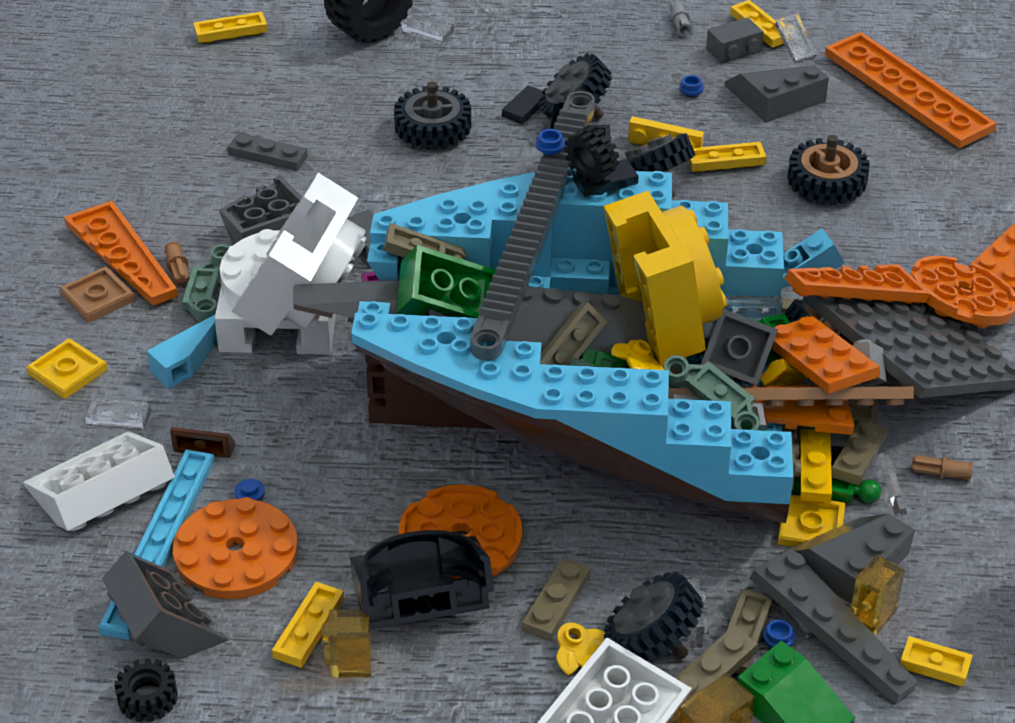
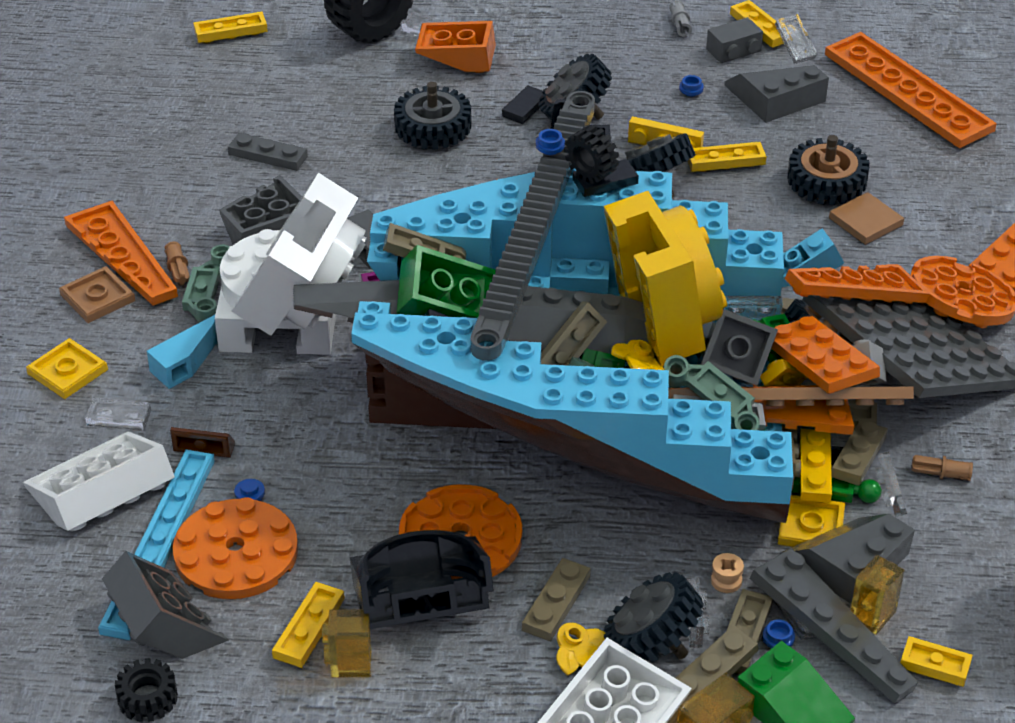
(459, 44): none -> orange slope
(727, 572): none -> light nougat wheel
(866, 218): none -> medium nougat tile

